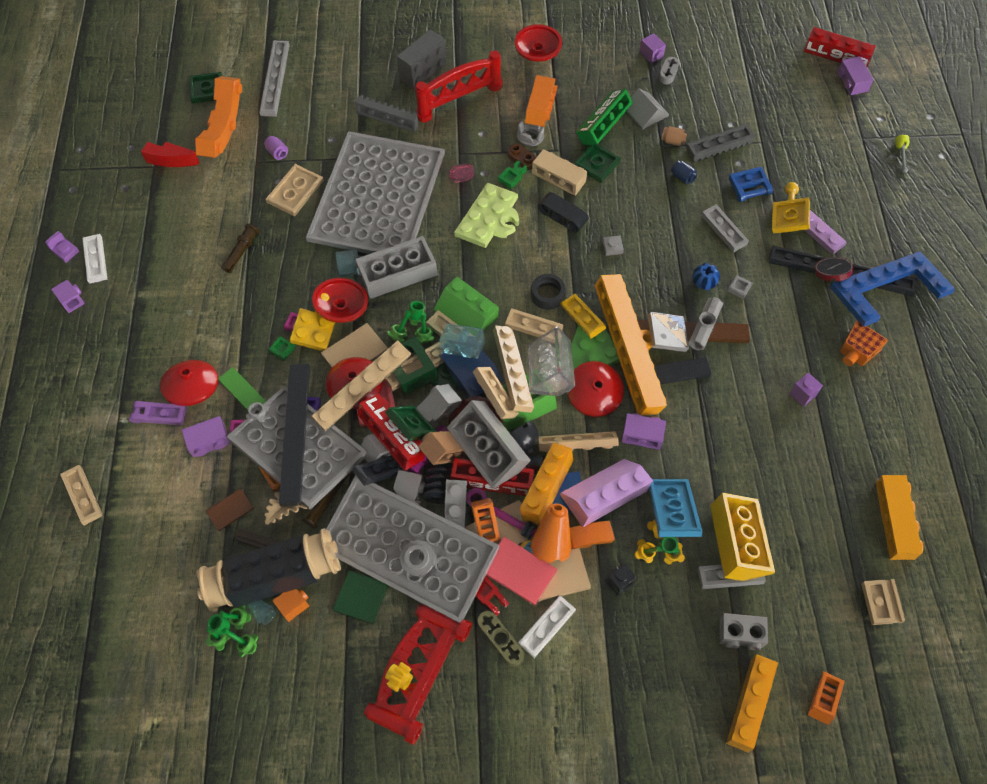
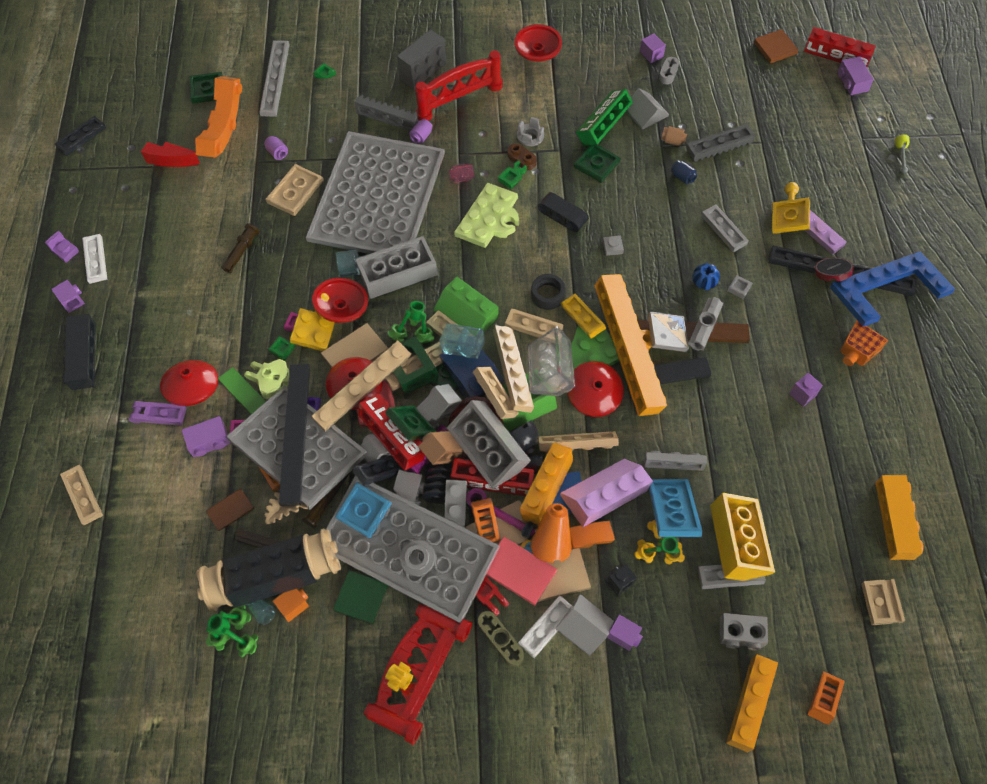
(79, 352): none -> black brick
(80, 135): none -> black tile
(257, 407): light grey plate -> none
(269, 377): none -> yellowish green hinge
(324, 72): none -> green tile
(363, 510): none -> dark azure tile
(420, 131): none -> medium lavender brick
(541, 101): orange brick -> none
(559, 172): tan brick -> none
(585, 625): none -> light grey slope
(625, 633): none -> medium lavender brick
(644, 431): medium lavender brick -> none
(675, 460): none -> light grey plate
(749, 179): blue plate -> none
(776, 46): none -> dark orange tile

